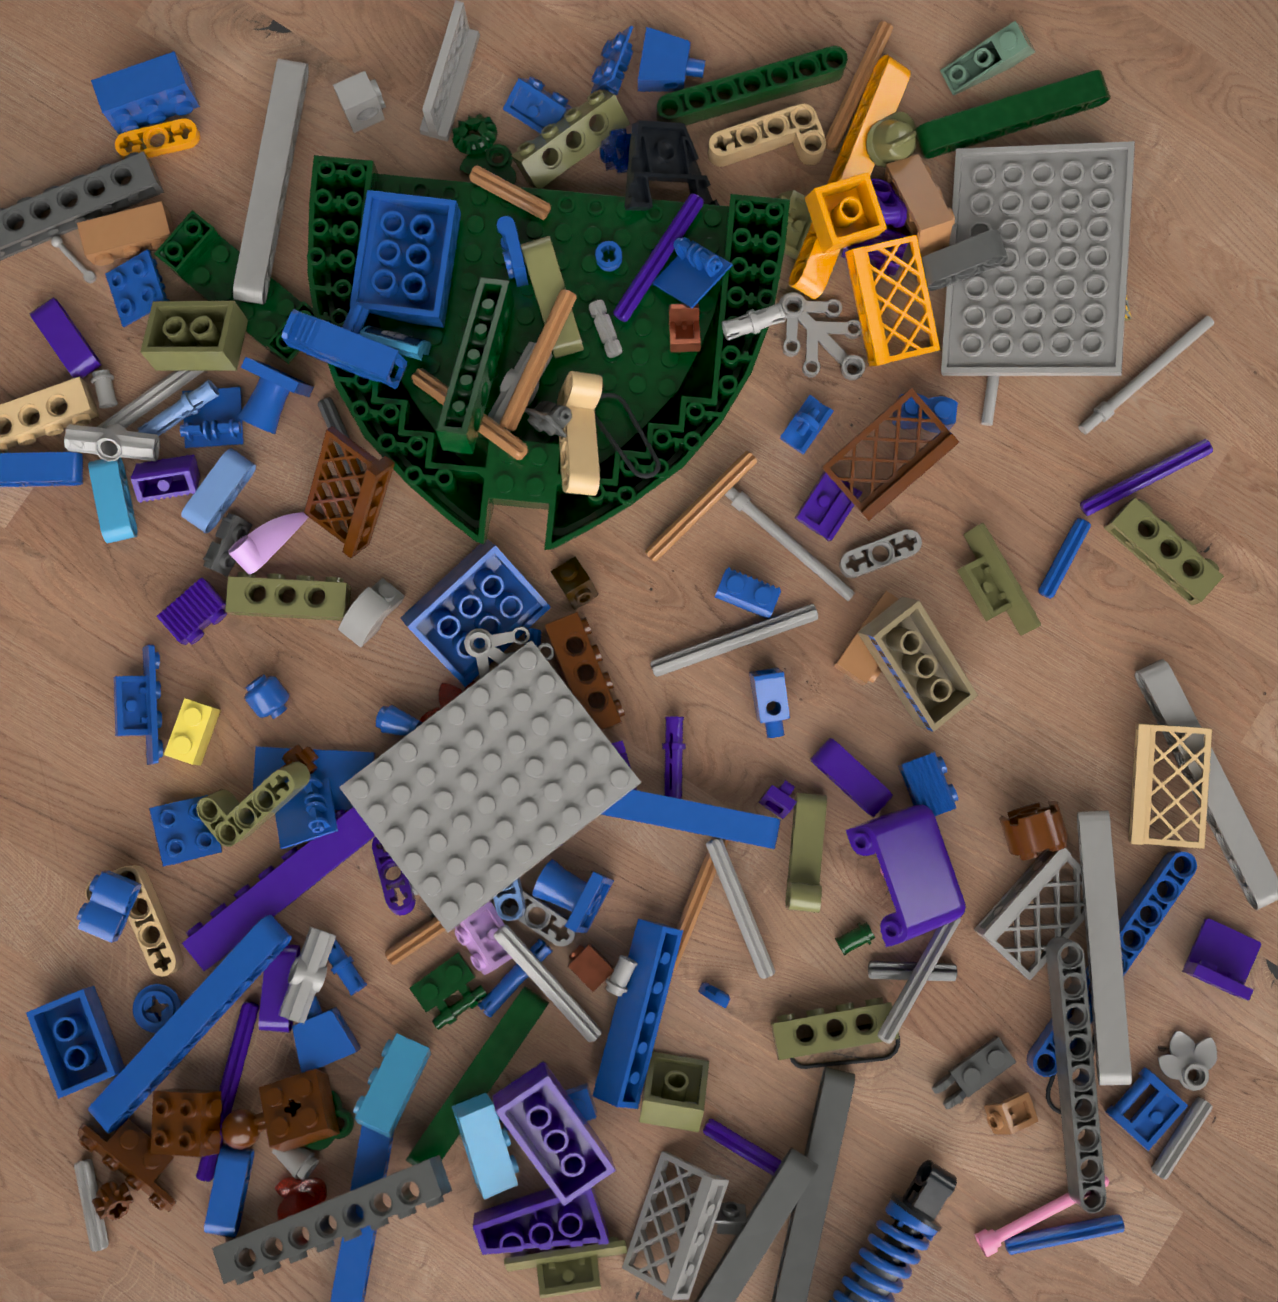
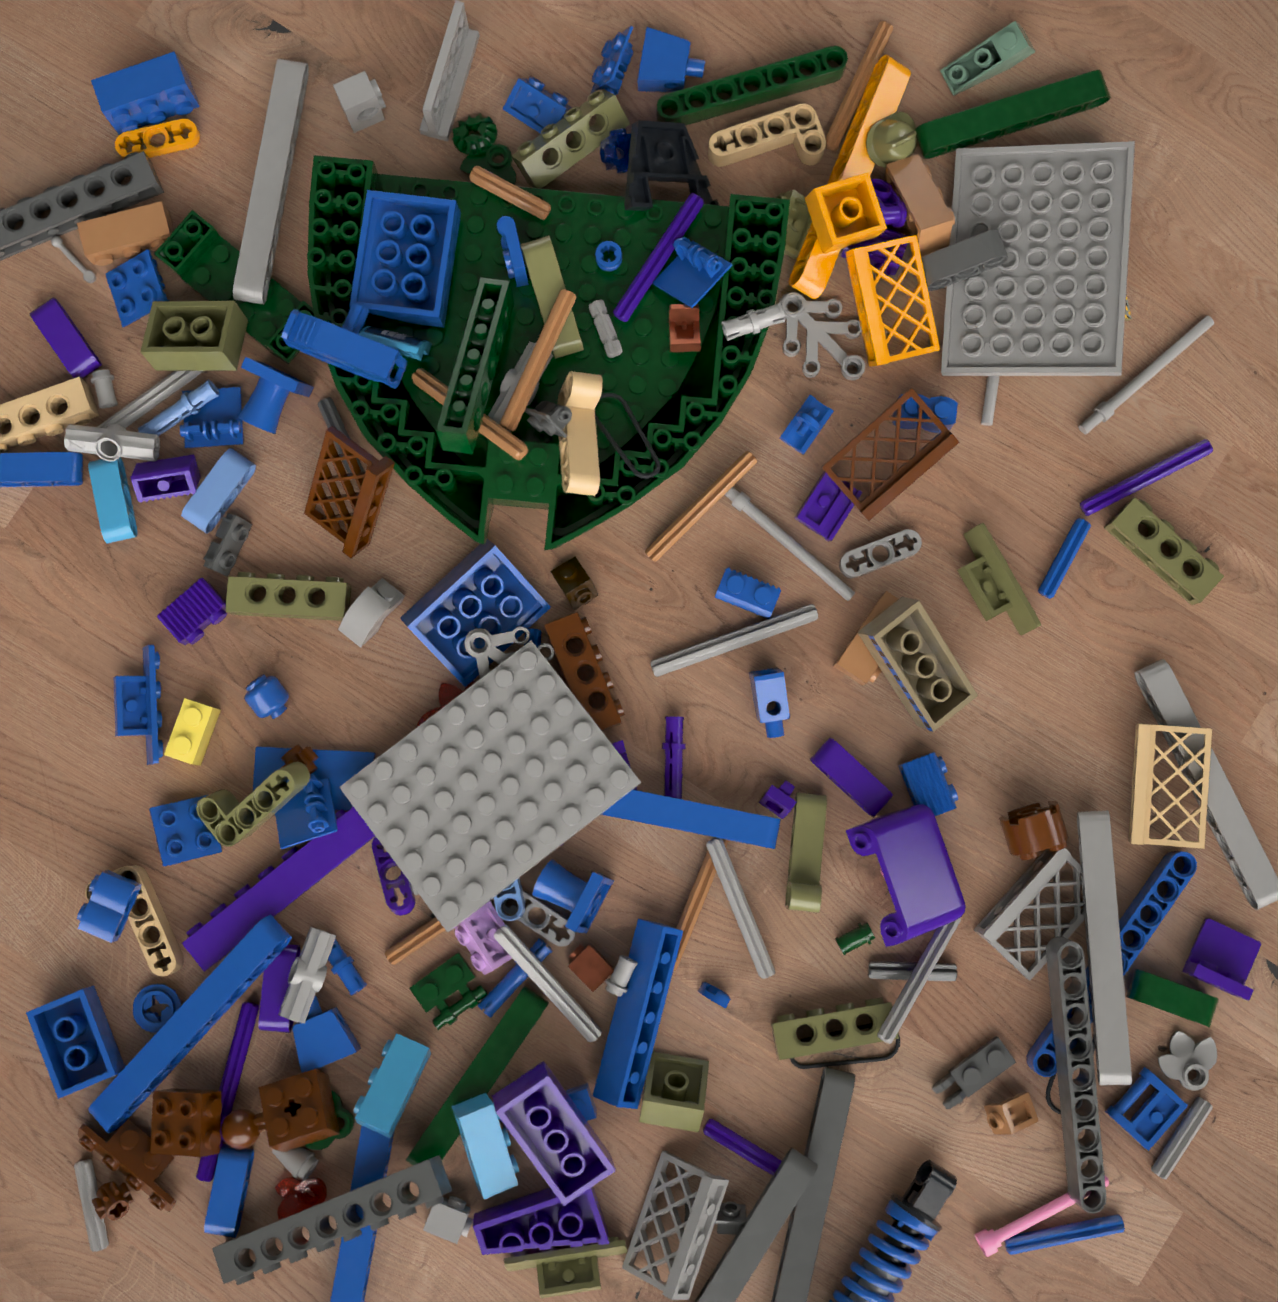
(262, 543): lavender piece -> none
(395, 721): blue cone -> none
(449, 1219): none -> light grey brick
(1172, 997): none -> dark green beam

